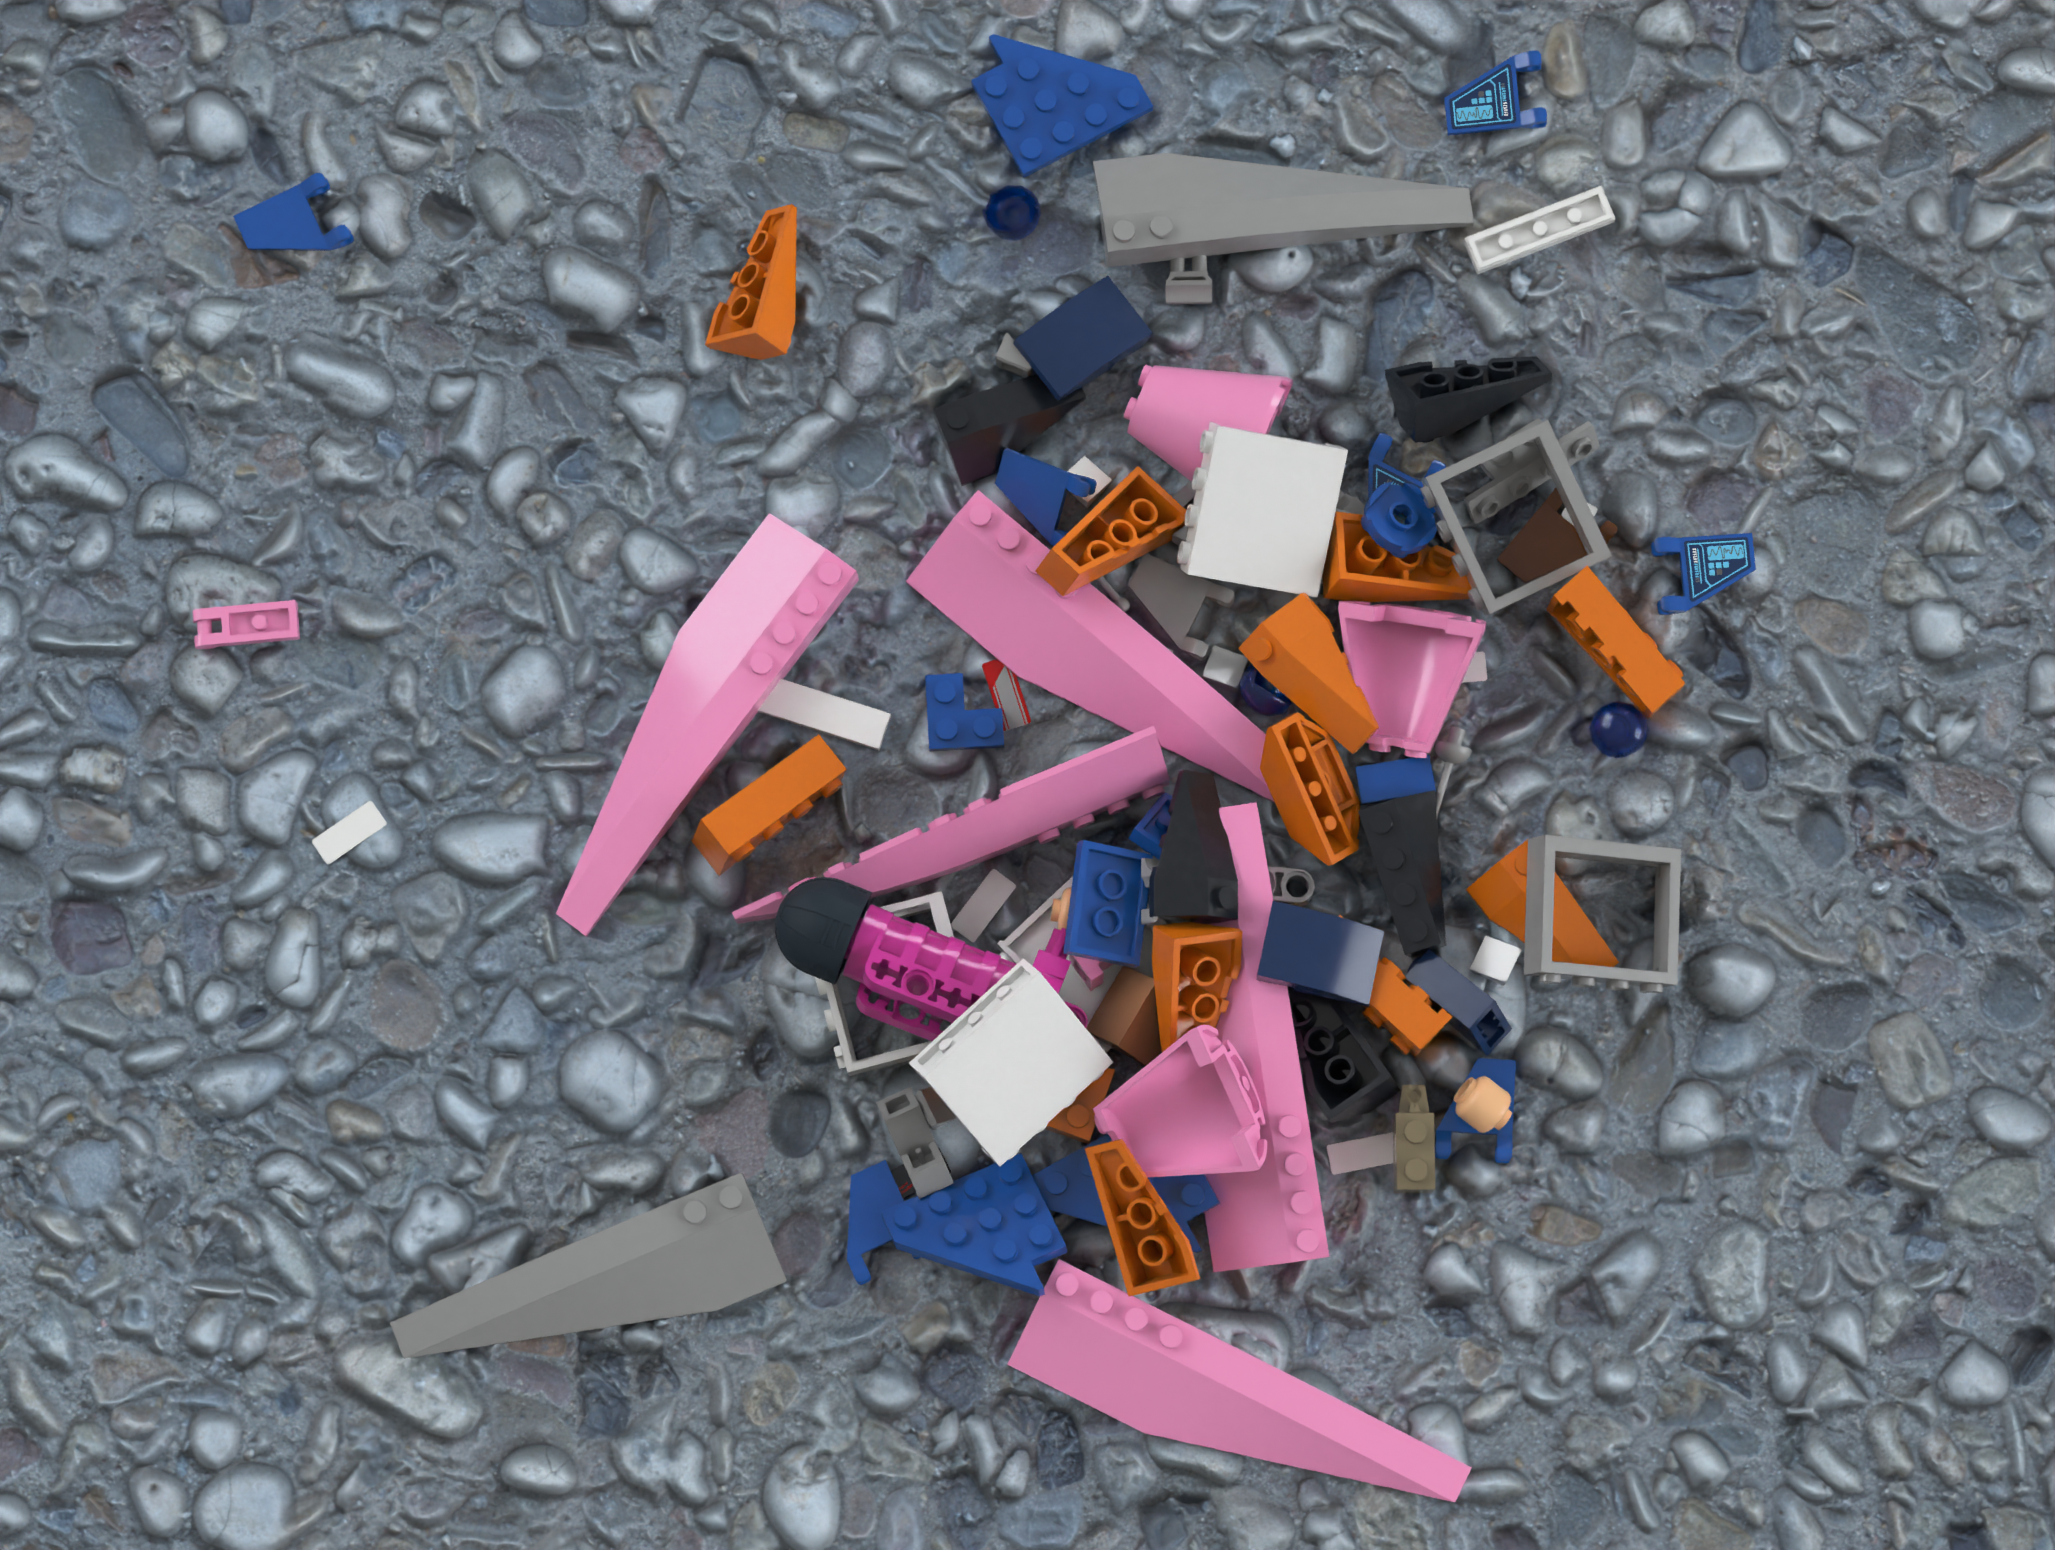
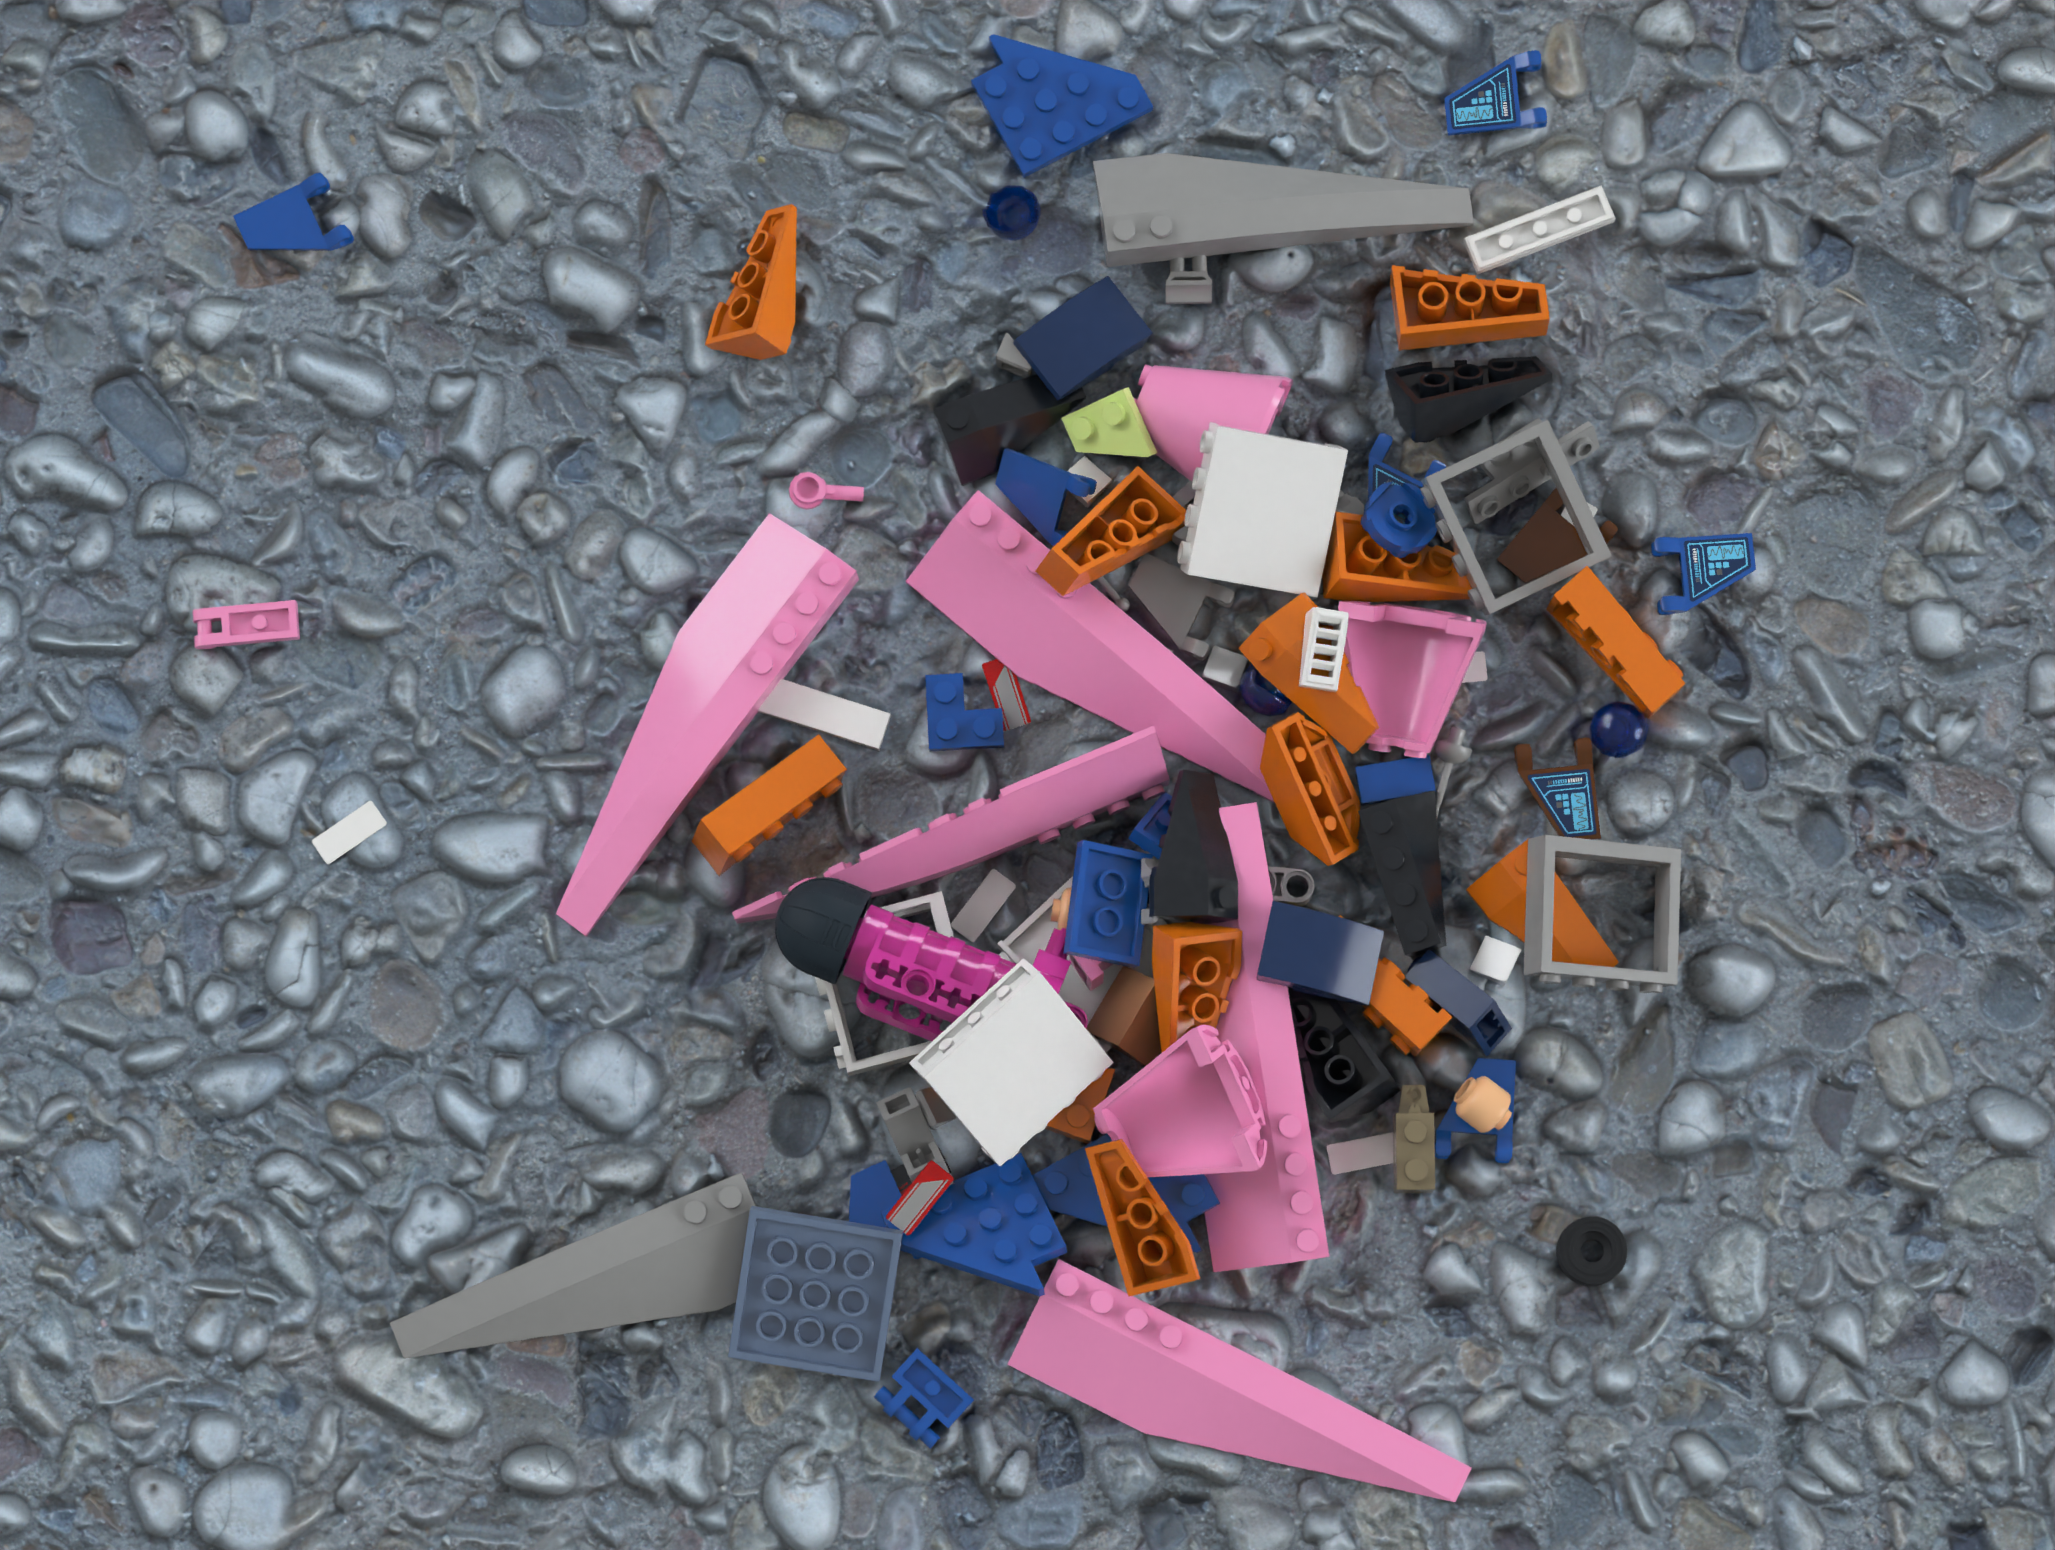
(810, 490): none -> bright pink plate
(815, 1293): none -> sand blue plate
(919, 1197): none -> sticker
(929, 1387): none -> blue plate
(1110, 427): none -> yellowish green wing
(1328, 617): none -> white slope
(1463, 309): none -> orange wedge
(1565, 792): none -> flag
(1613, 1247): none -> black tyre

